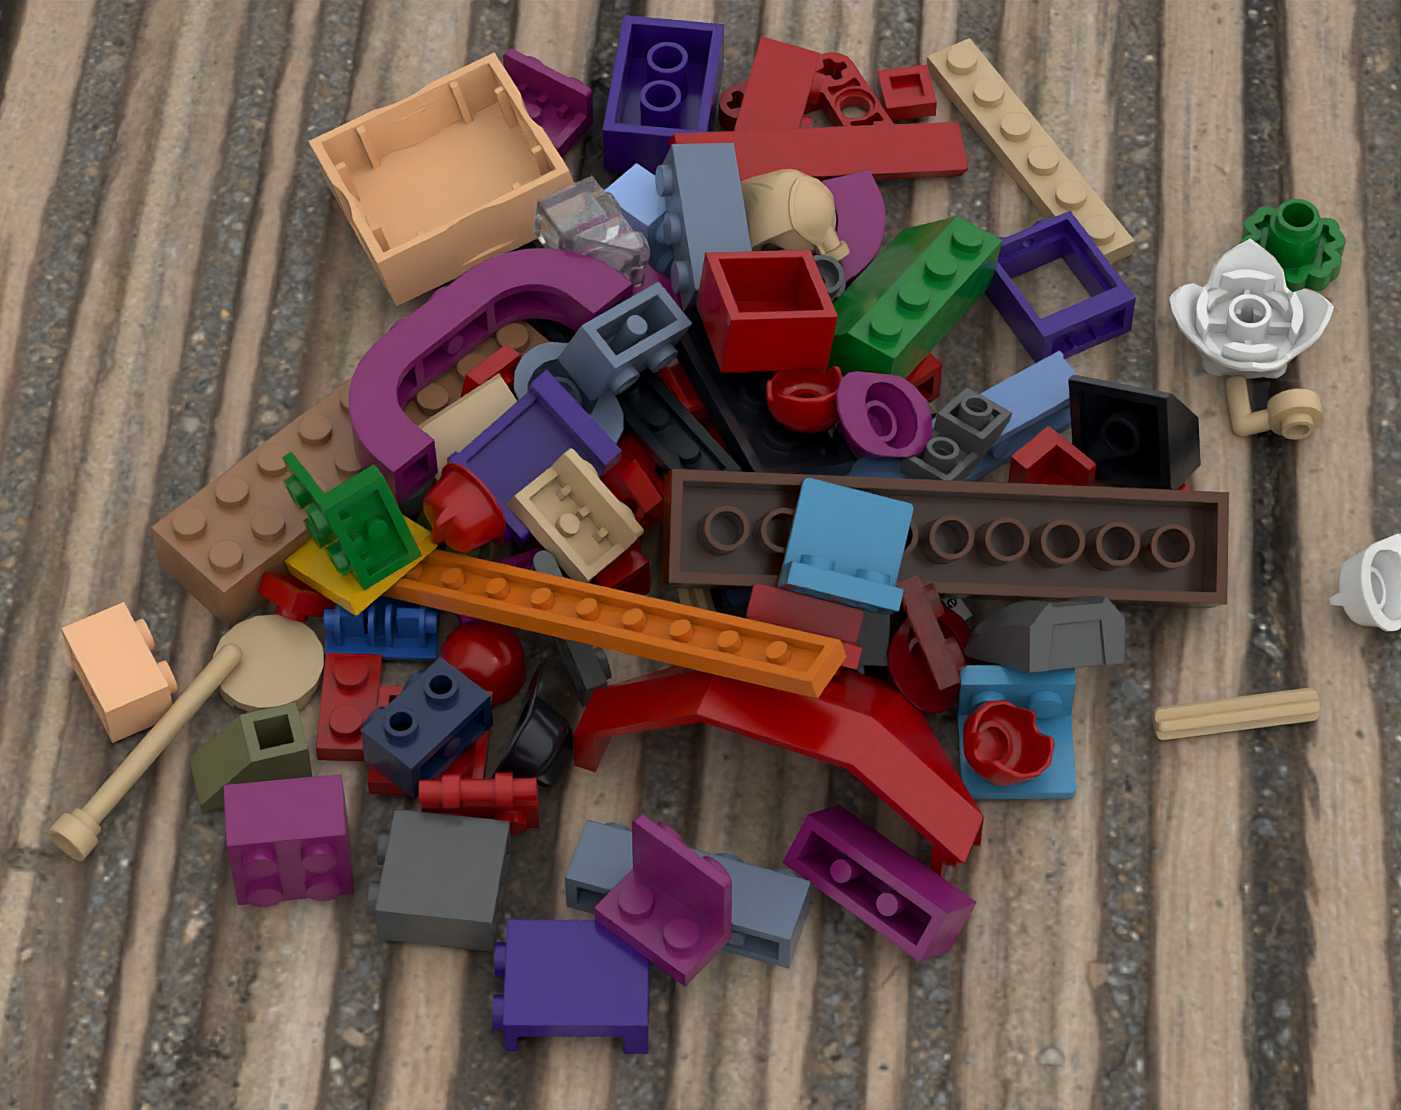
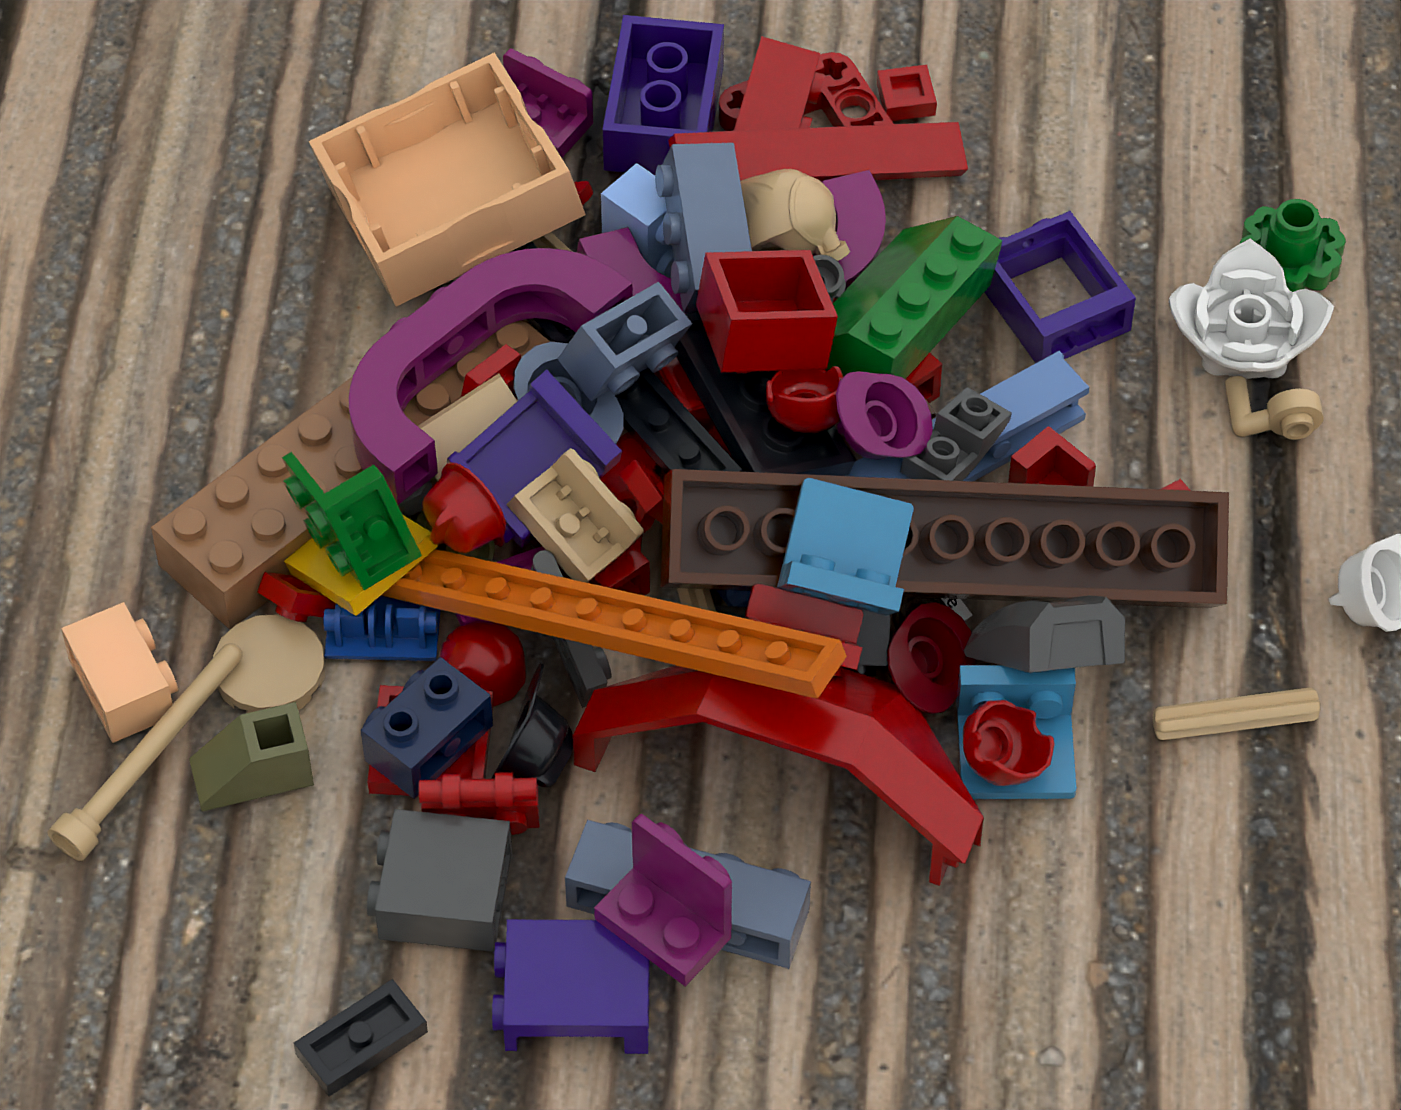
(288, 840): magenta brick -> none
(347, 700): red plate -> none
(360, 1037): none -> black plate
(591, 223): clear slope -> none
(879, 882): magenta brick -> none
(941, 654): clear red plate -> none
(1024, 145): tan plate -> none
(1134, 433): black slope -> none

